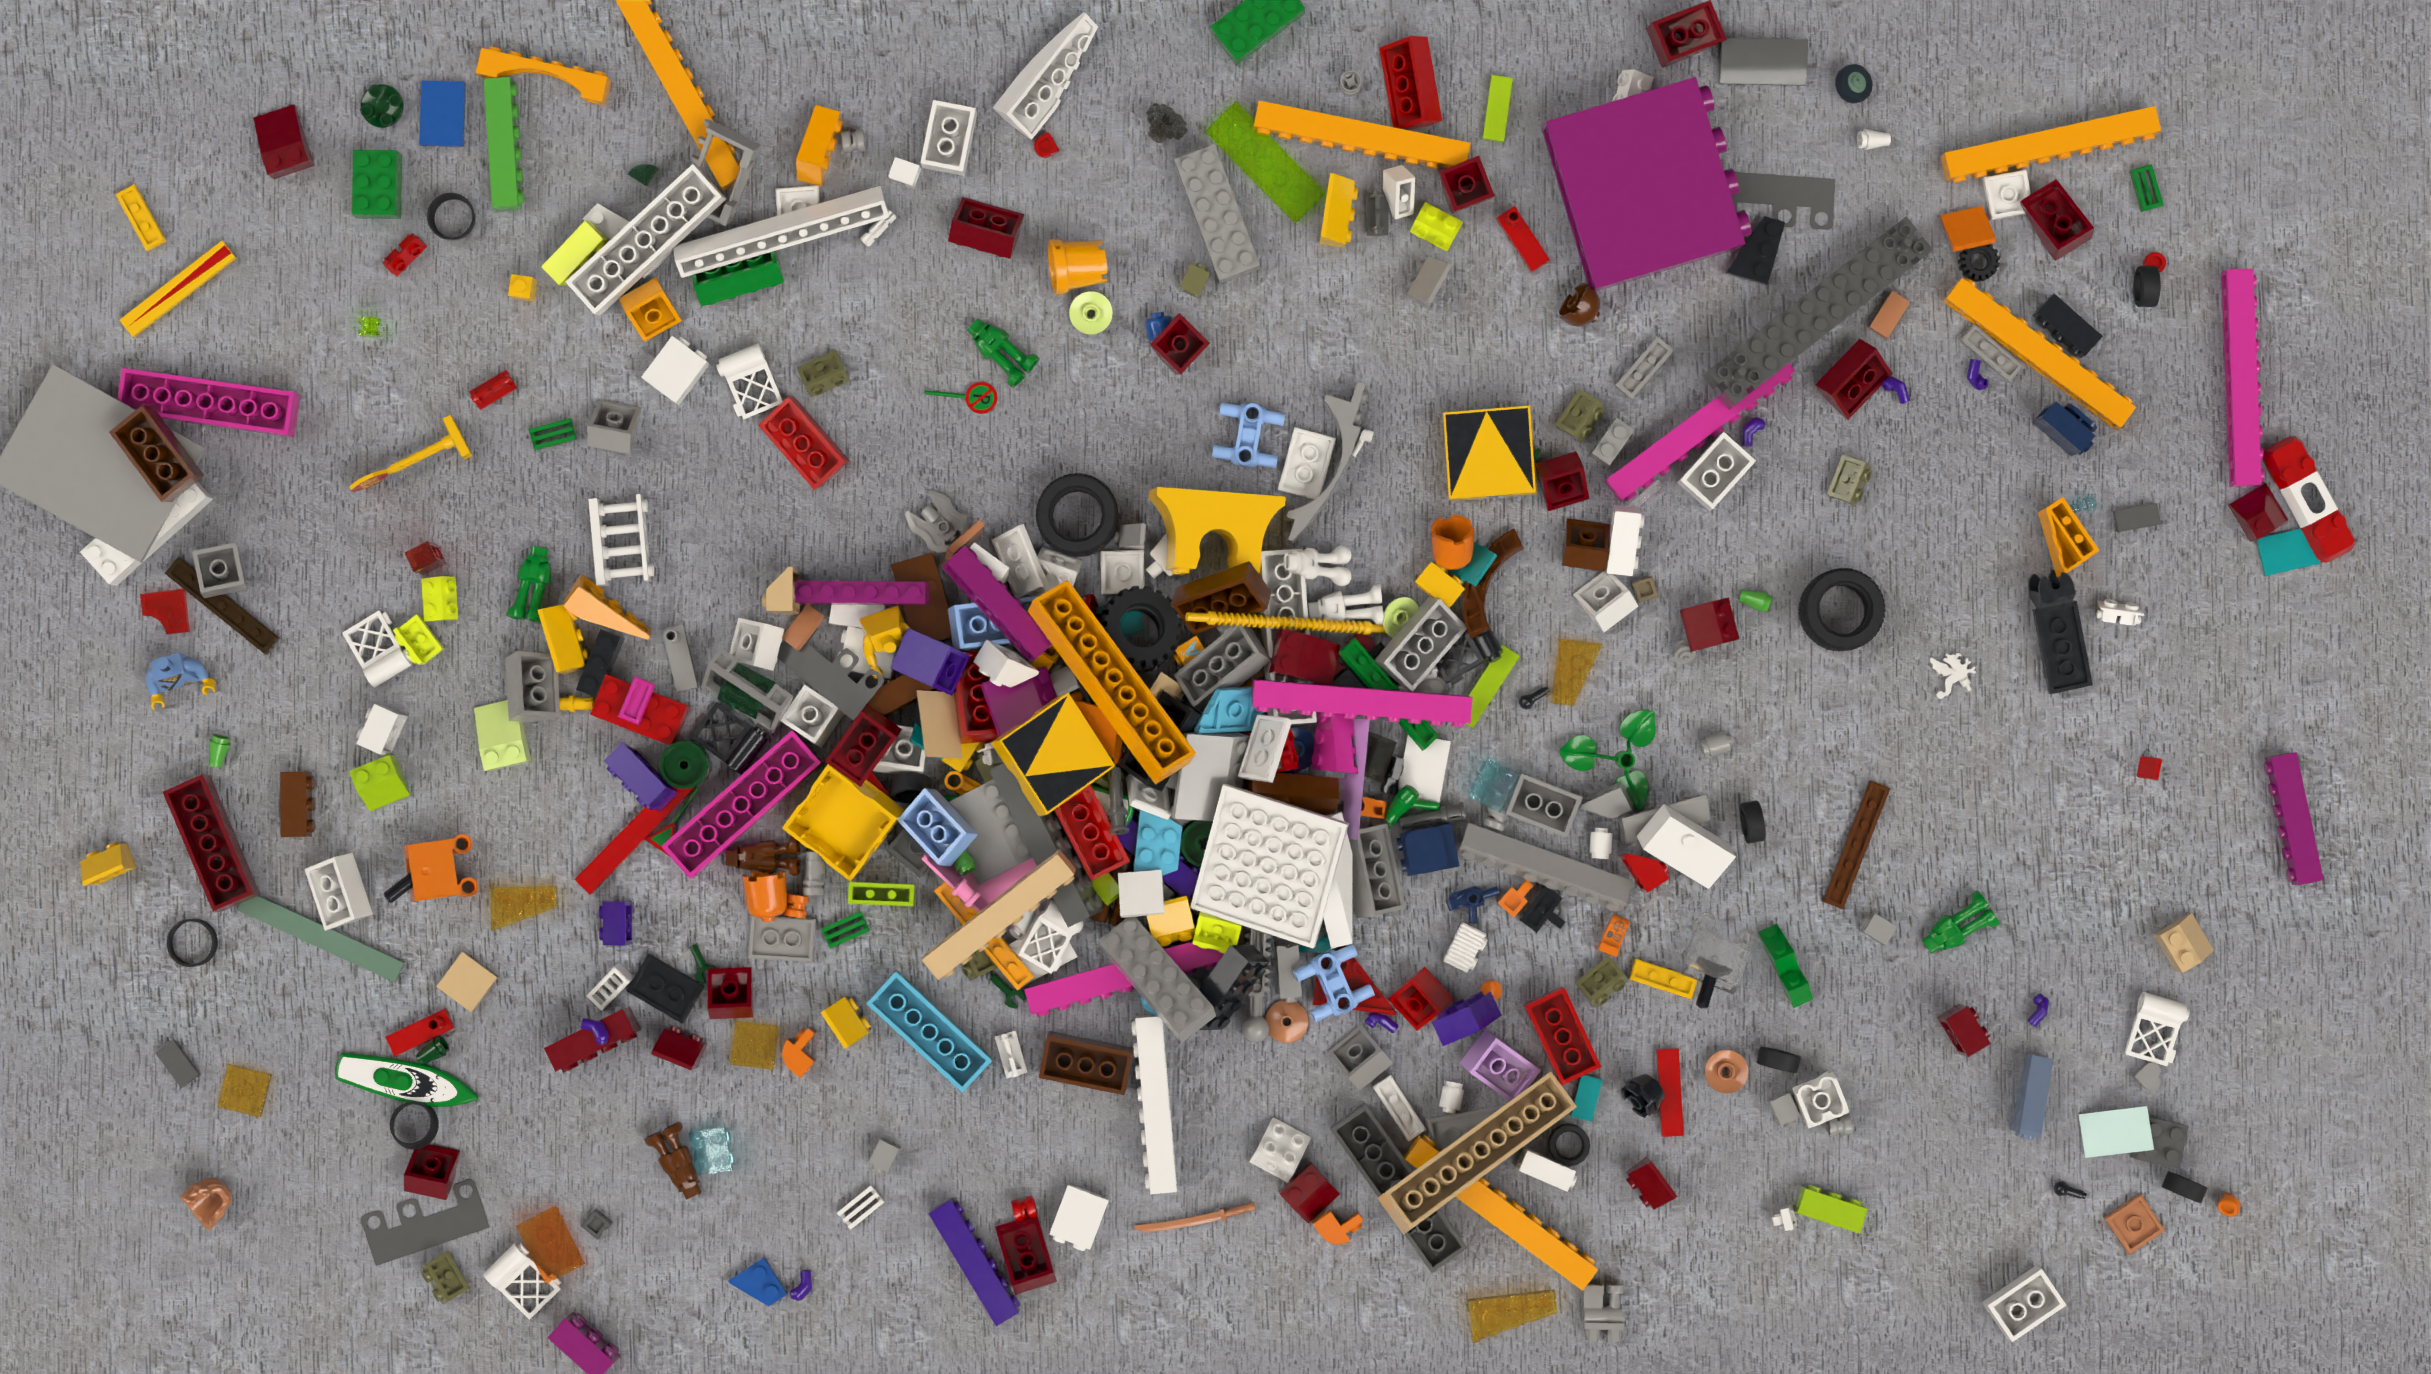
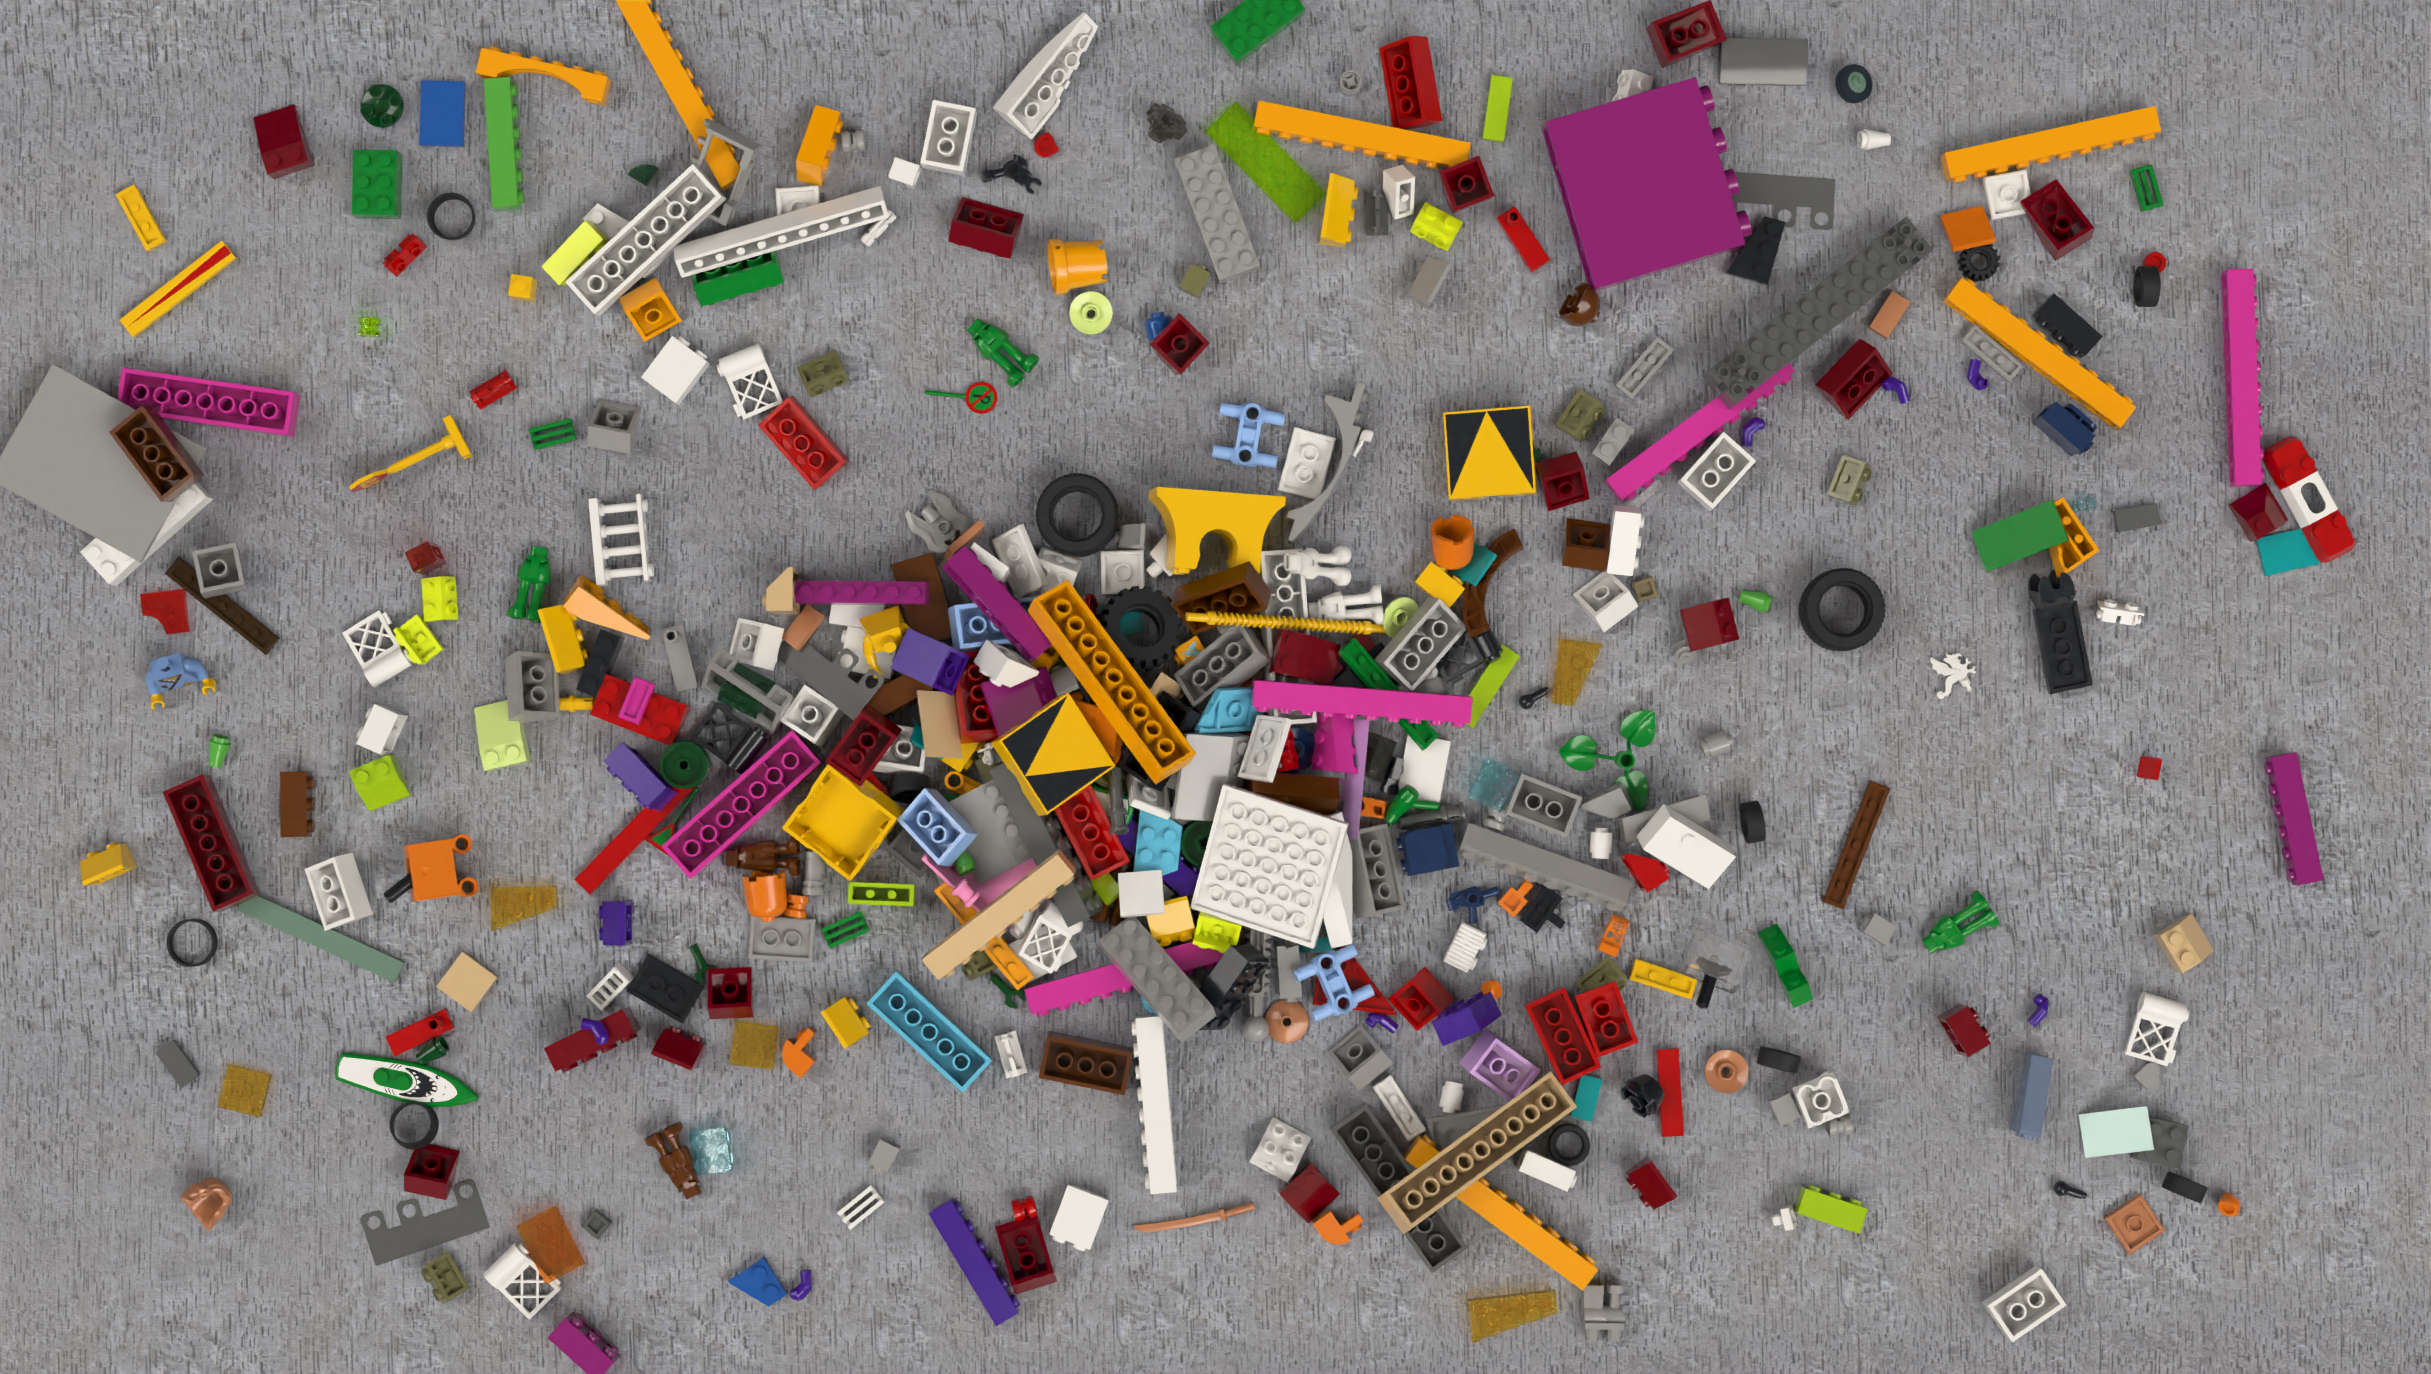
(1013, 170): none -> black piece
(1605, 1019): none -> red slope
(2020, 536): none -> green tile

